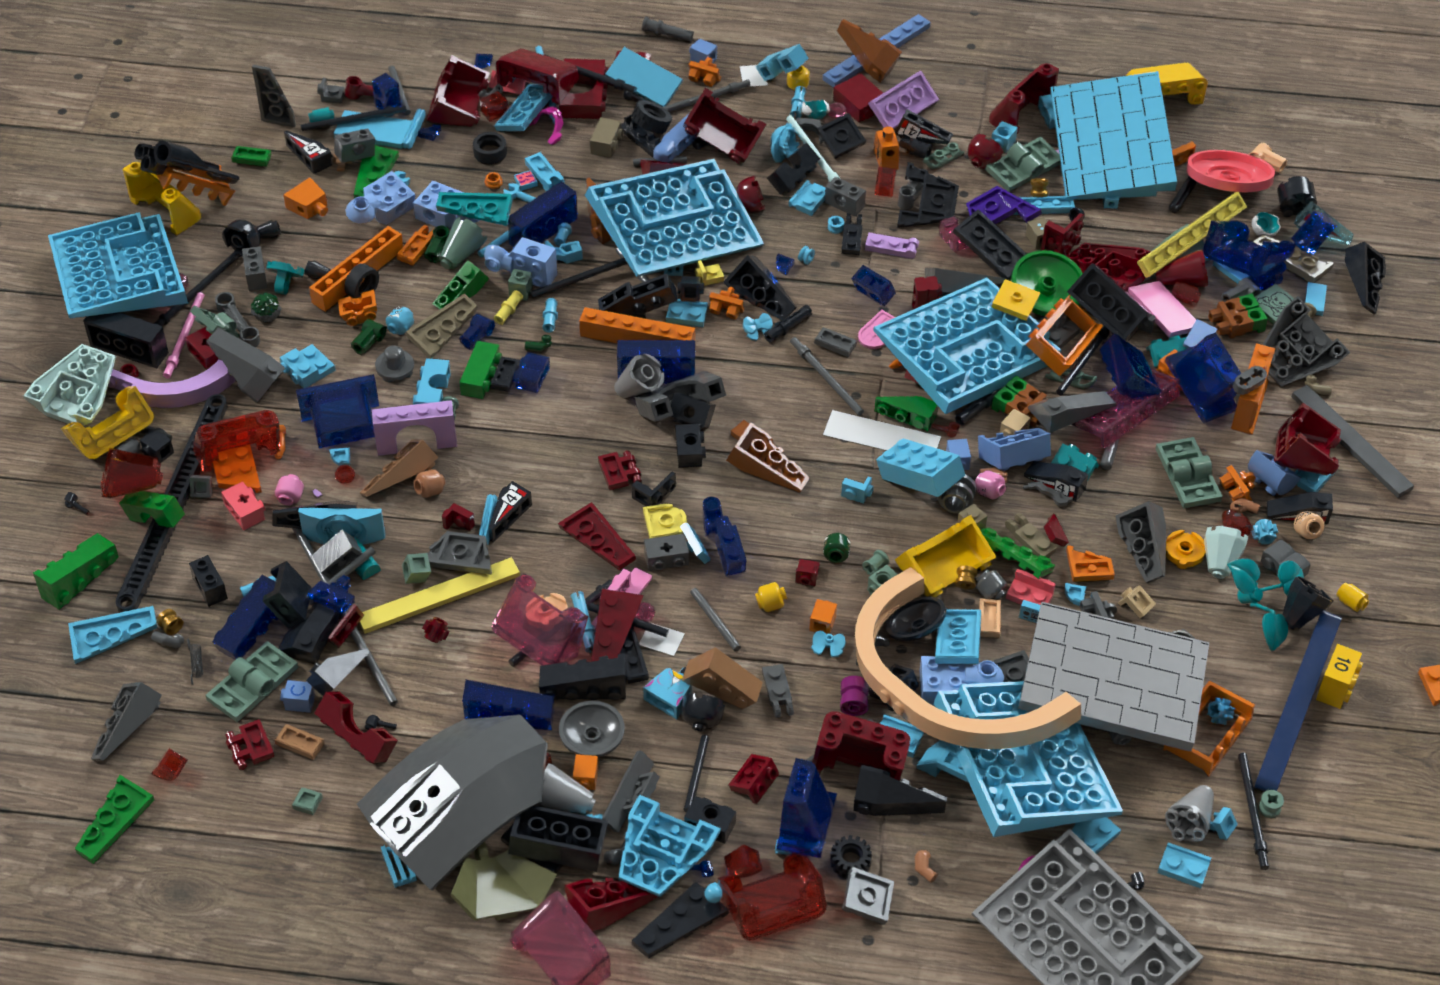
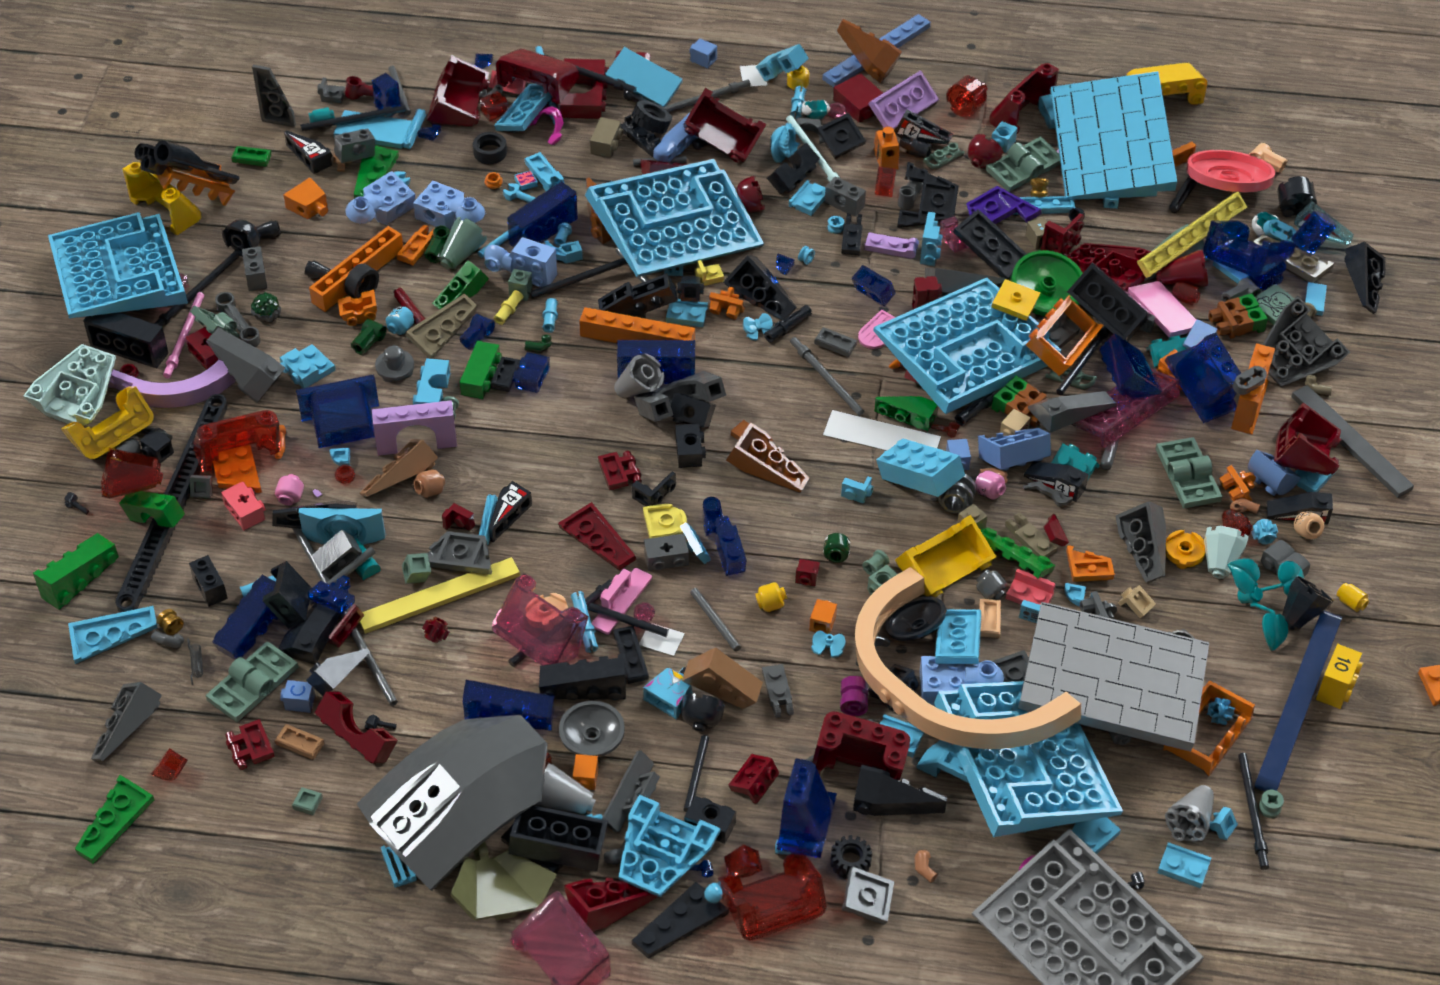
(284, 273): teal tile -> none
(405, 301): none -> dark red axle
(480, 206): teal wing -> none
(613, 622): dark red wing -> none
(659, 28): dark grey pin -> none
(704, 69): orange hips -> none
(931, 241): none -> medium azure plate
(966, 96): none -> clear red brick
(966, 577): pearl gold wheel -> none
(1281, 228): none -> medium azure beam

